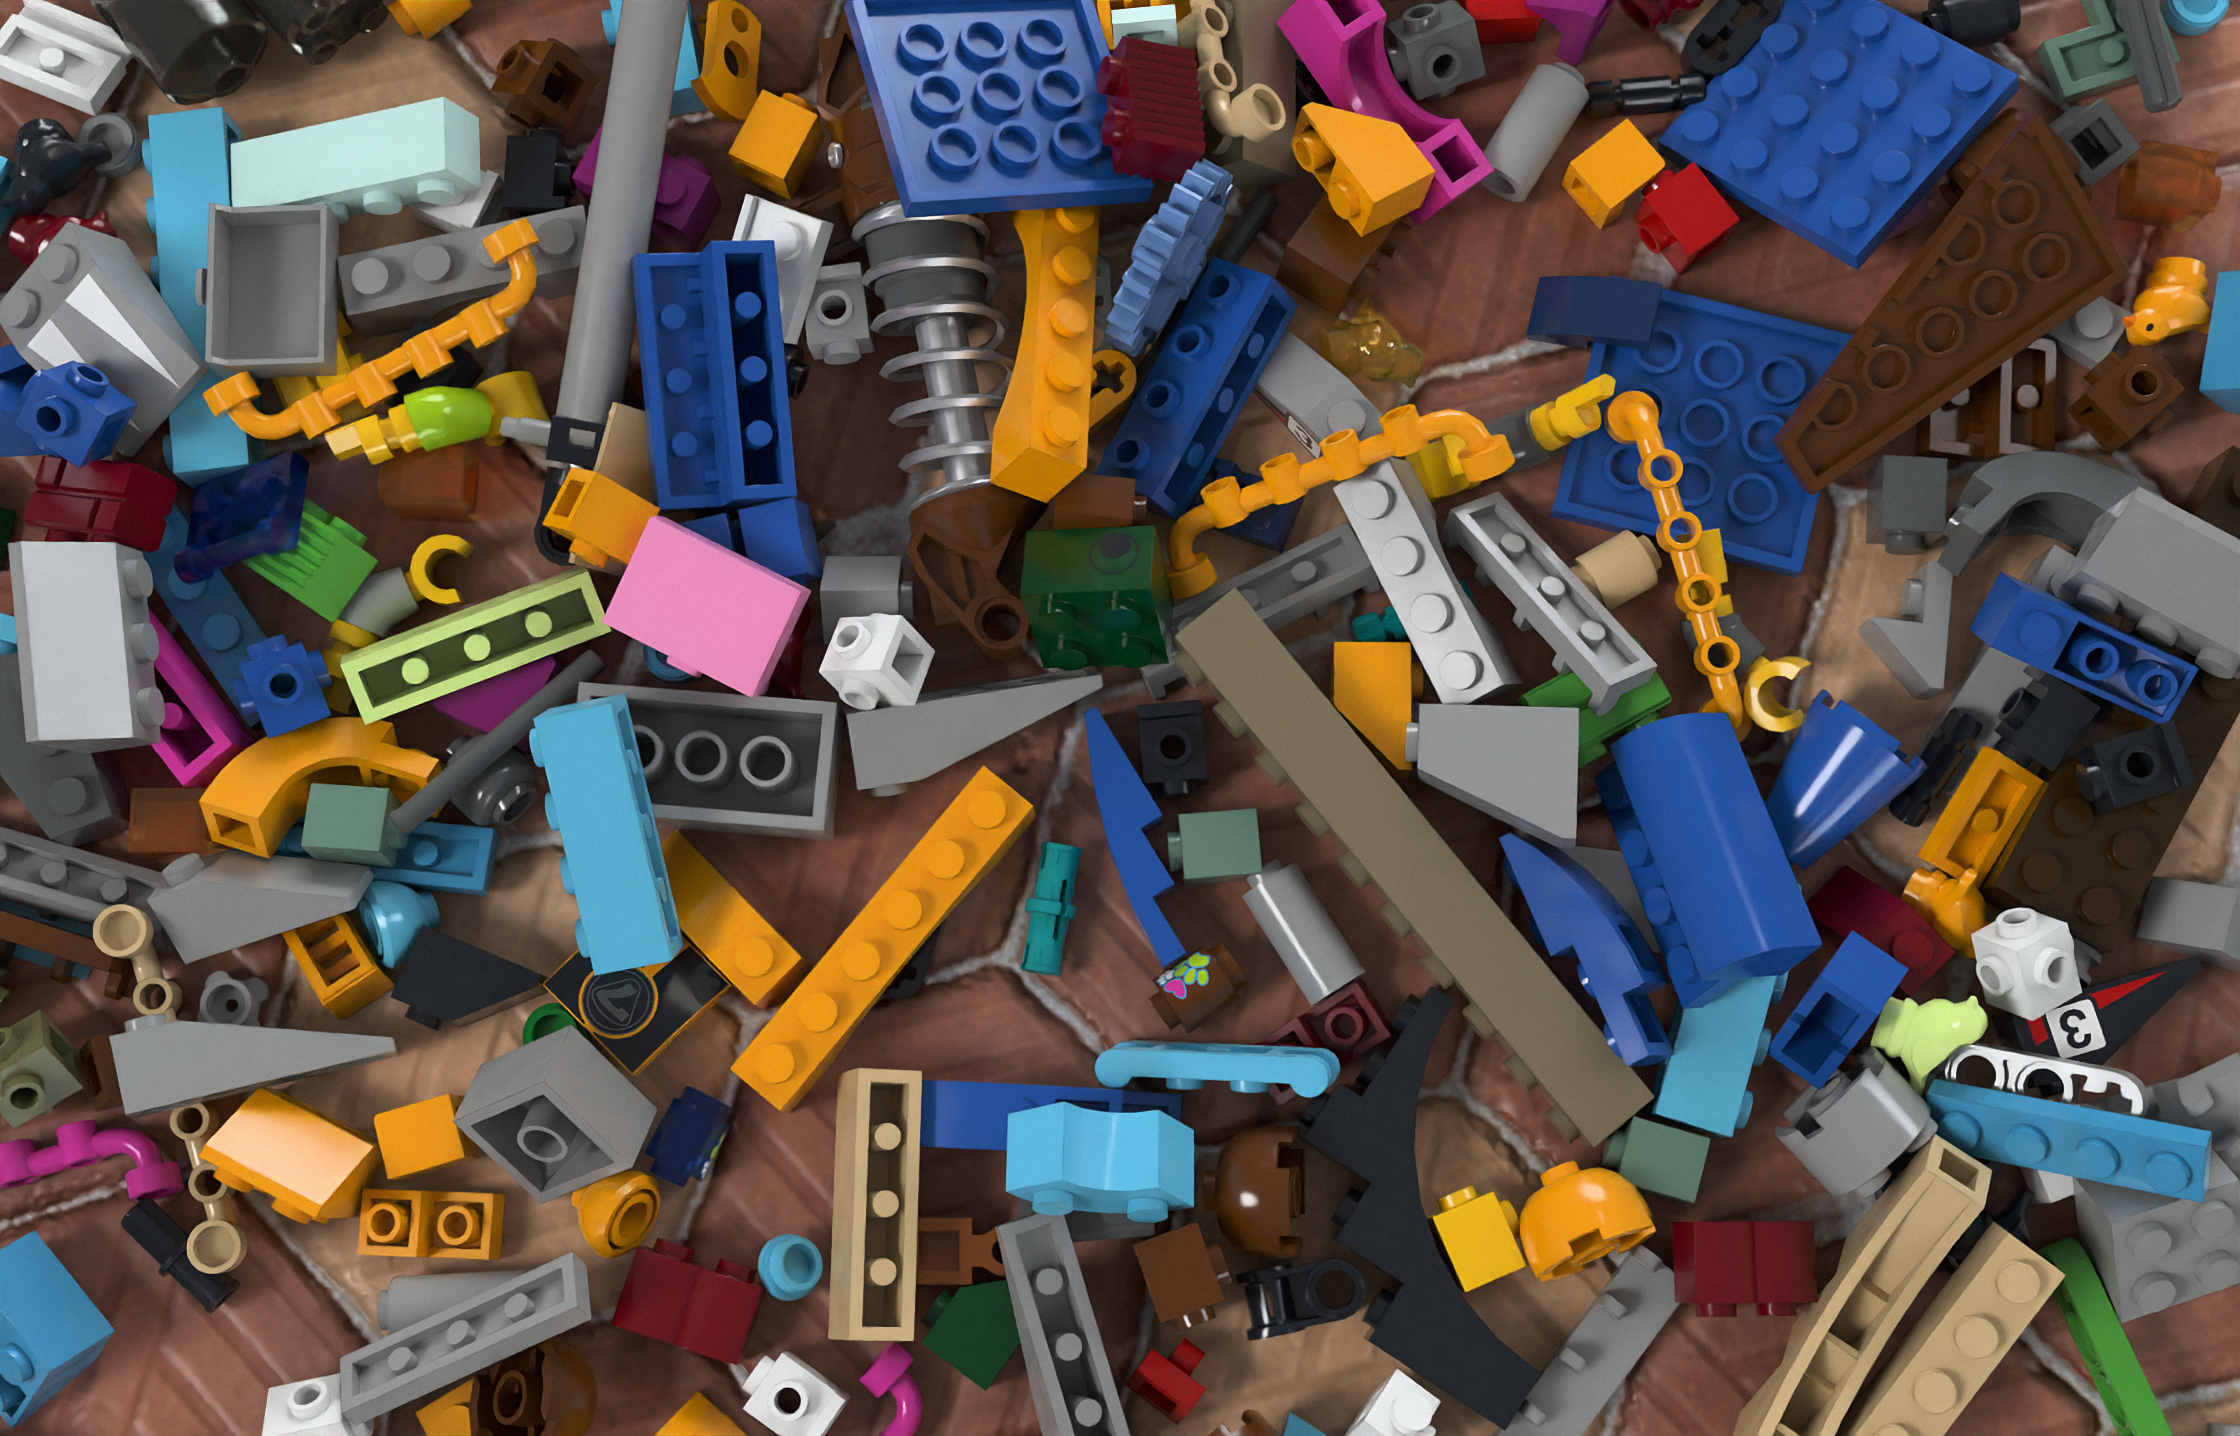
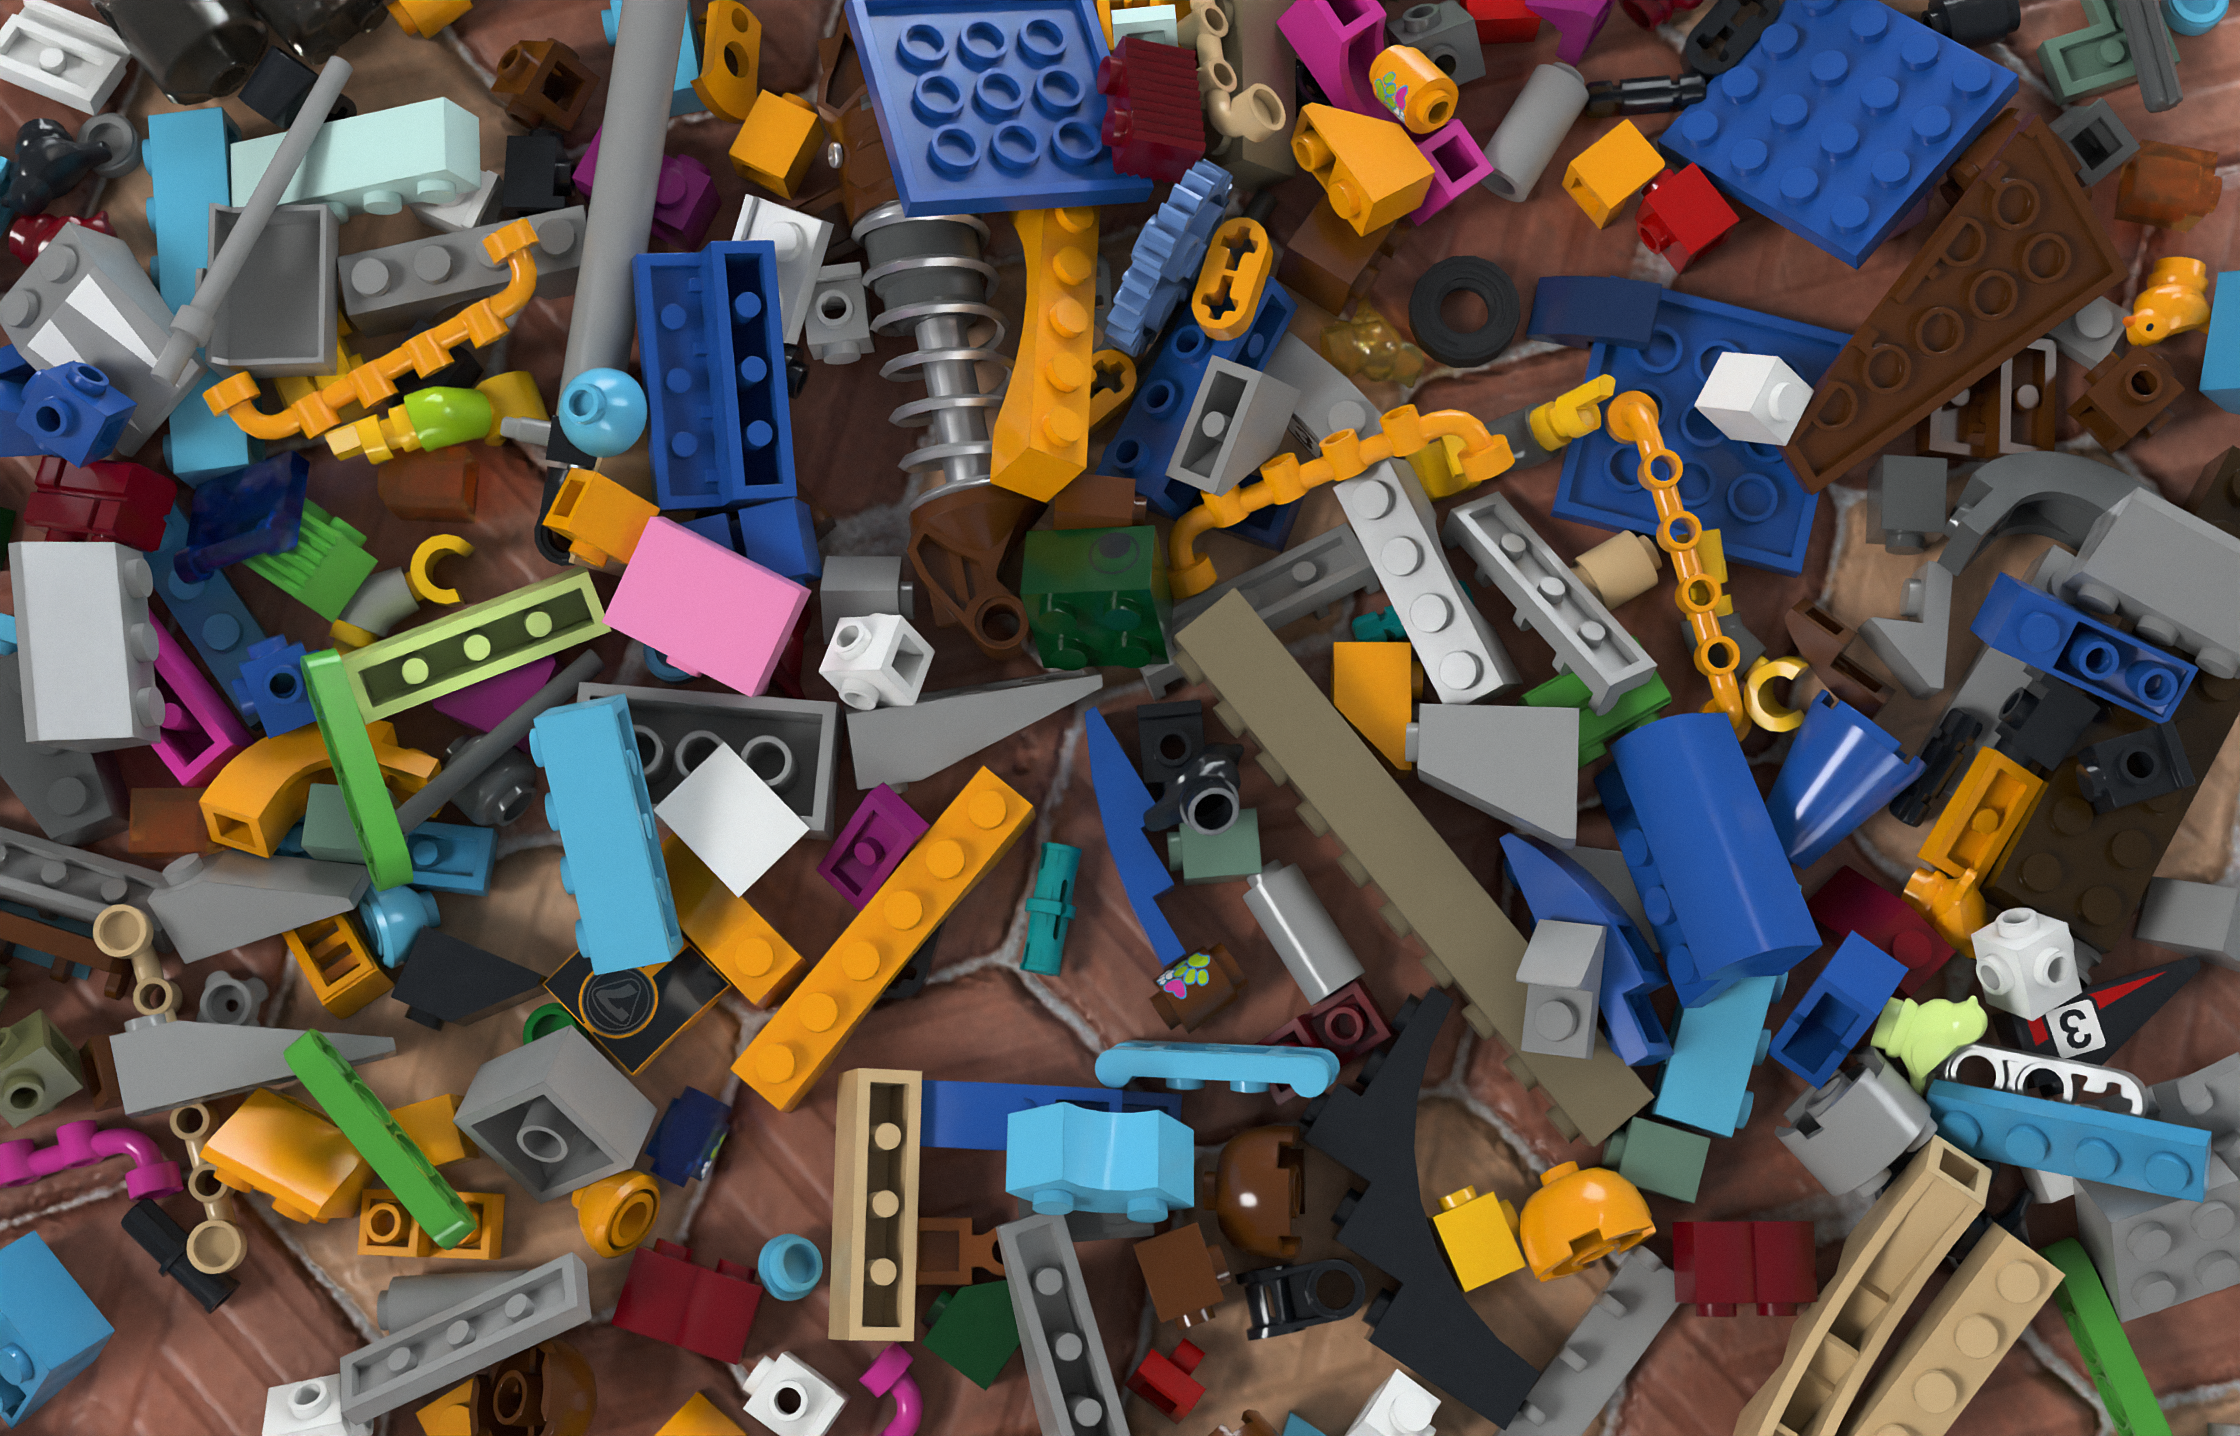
(195, 322): none -> light grey bar
(281, 88): none -> black piece
(356, 770): none -> bright green beam
(380, 1139): none -> bright green beam
(602, 412): none -> medium azure brick
(731, 819): none -> white sticker
(872, 846): none -> magenta slope
(1202, 792): none -> black animal
(1219, 274): none -> light orange beam
(1231, 426): none -> light grey slope
(1413, 88): none -> light orange brick
(1462, 274): none -> black tyre
(1563, 988): none -> light grey slope
(1754, 398): none -> white brick
(1823, 644): none -> reddish brown slope

